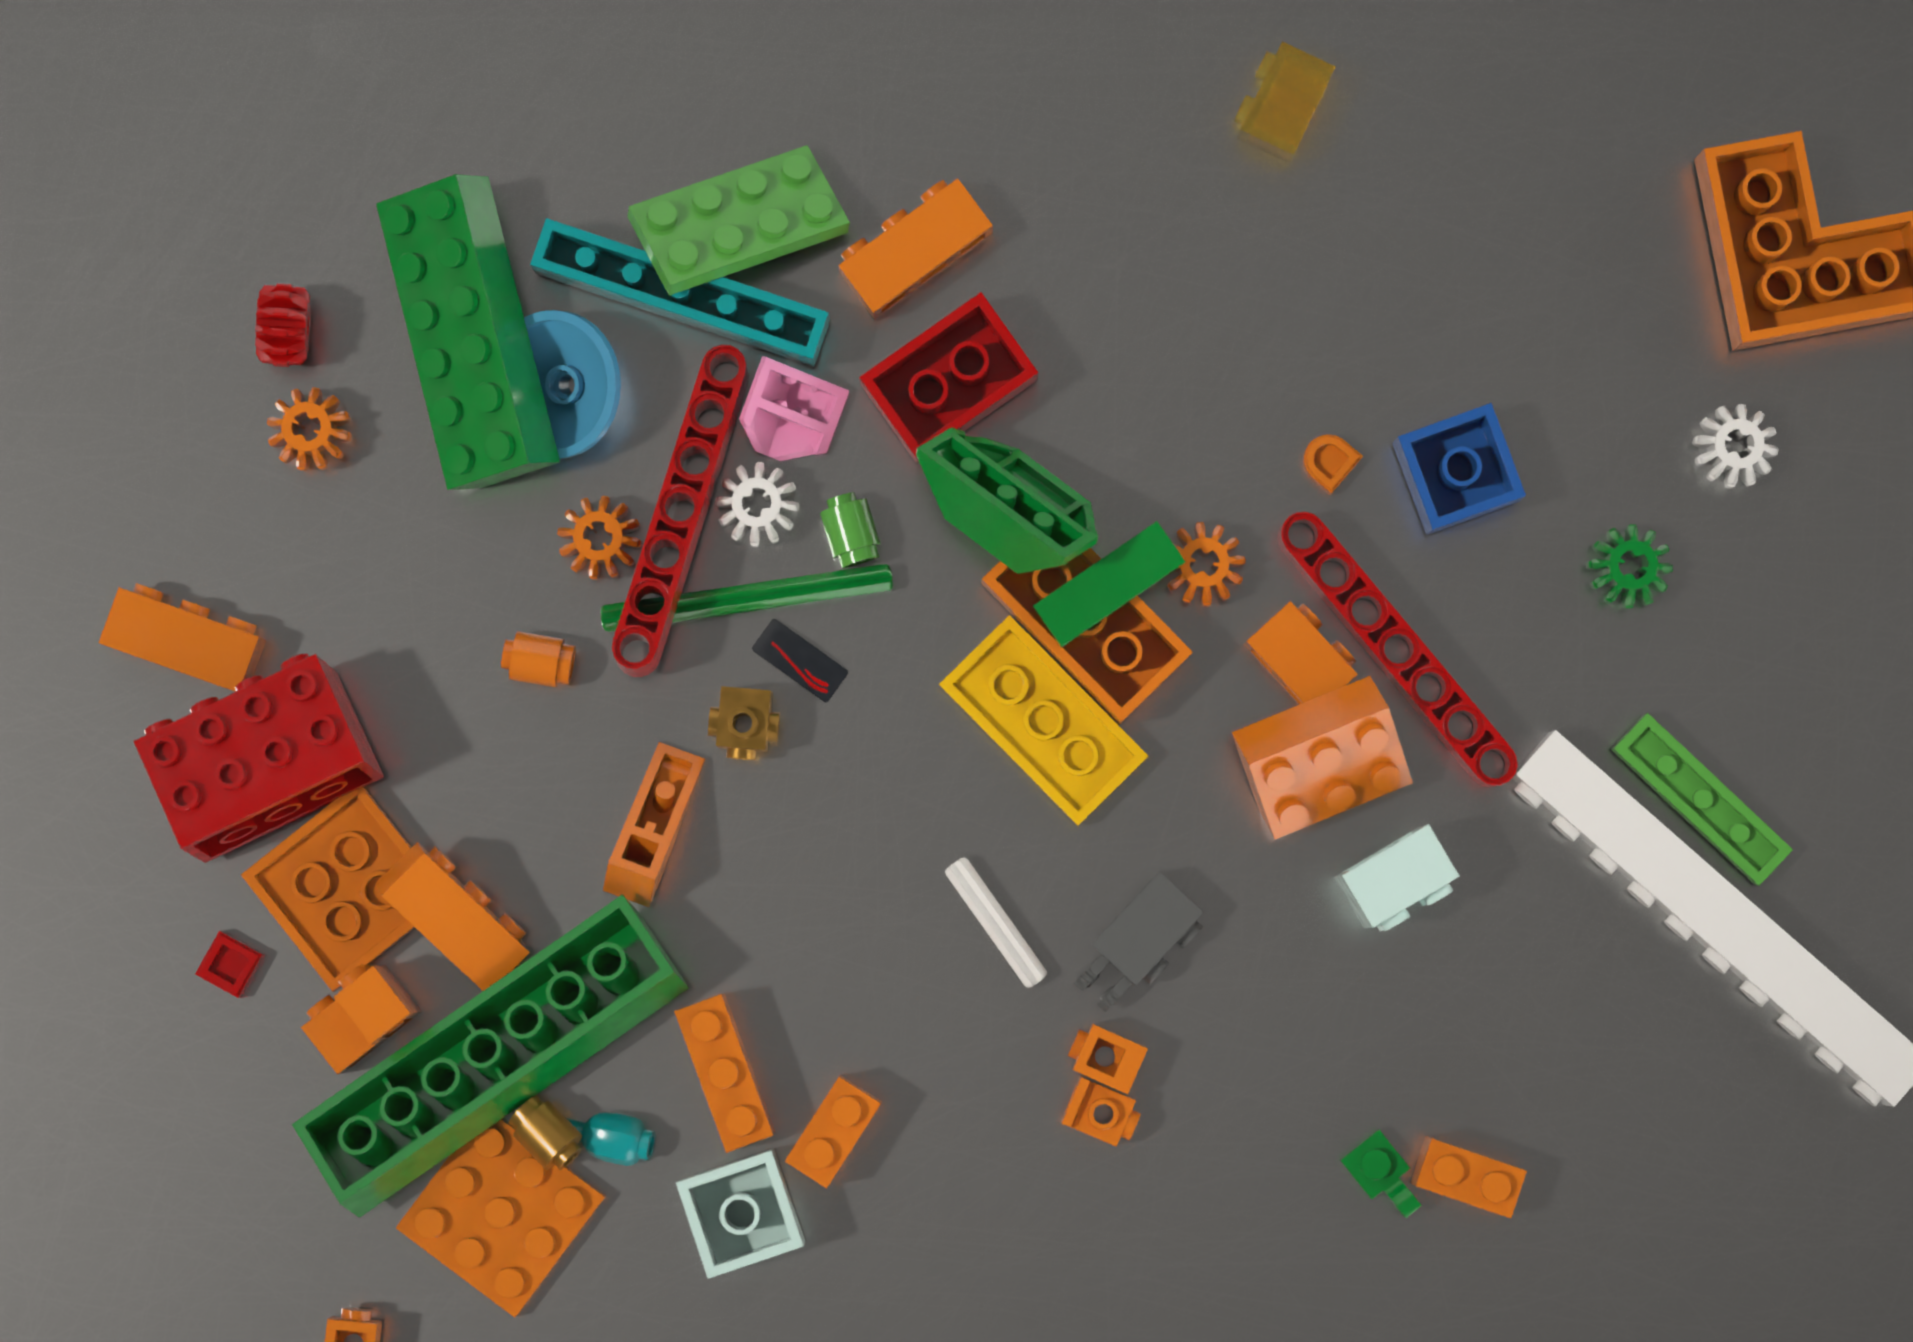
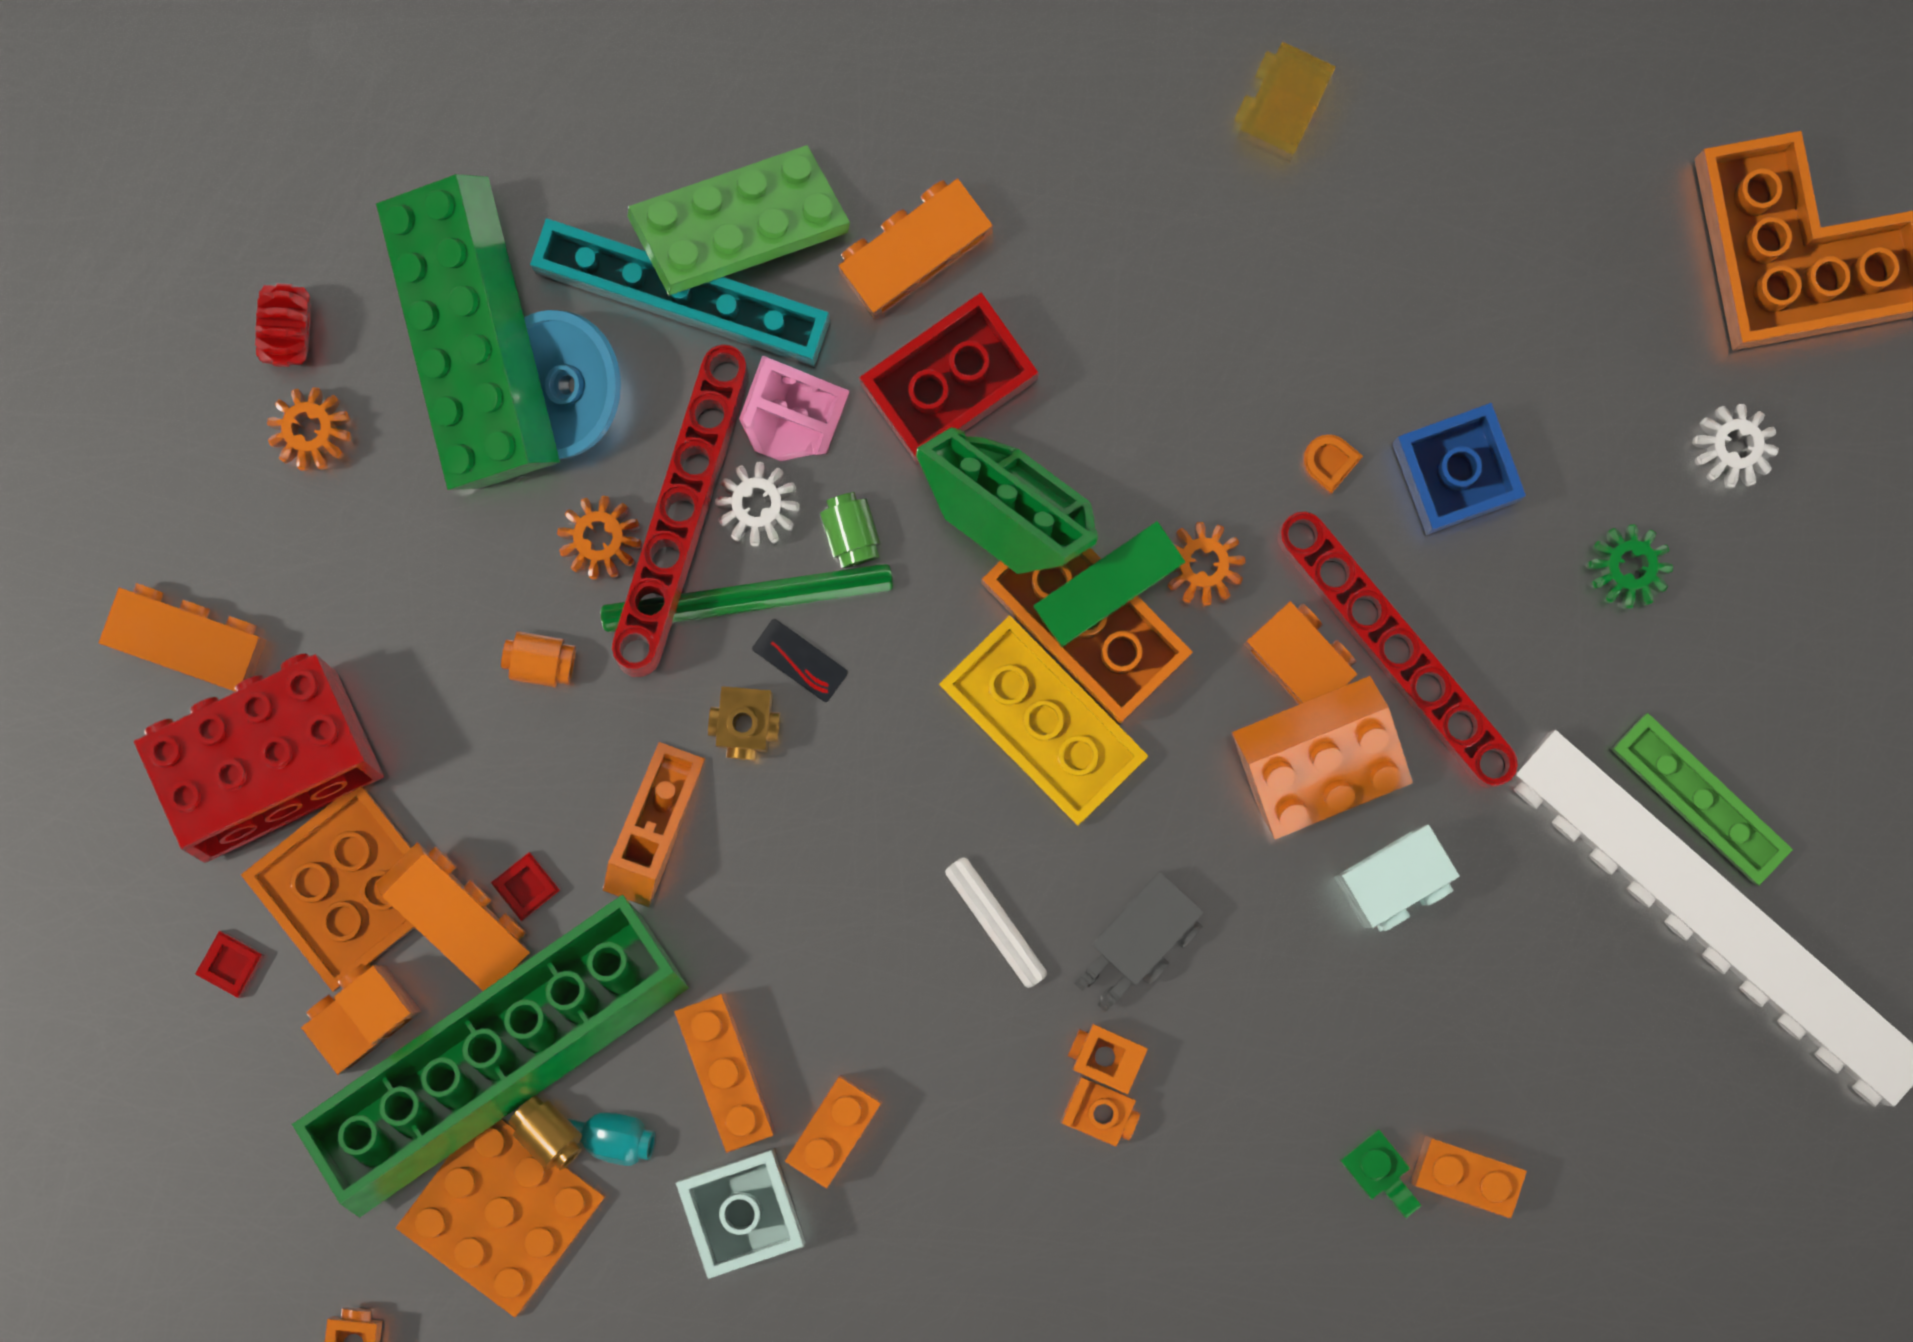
(525, 886): none -> red tile

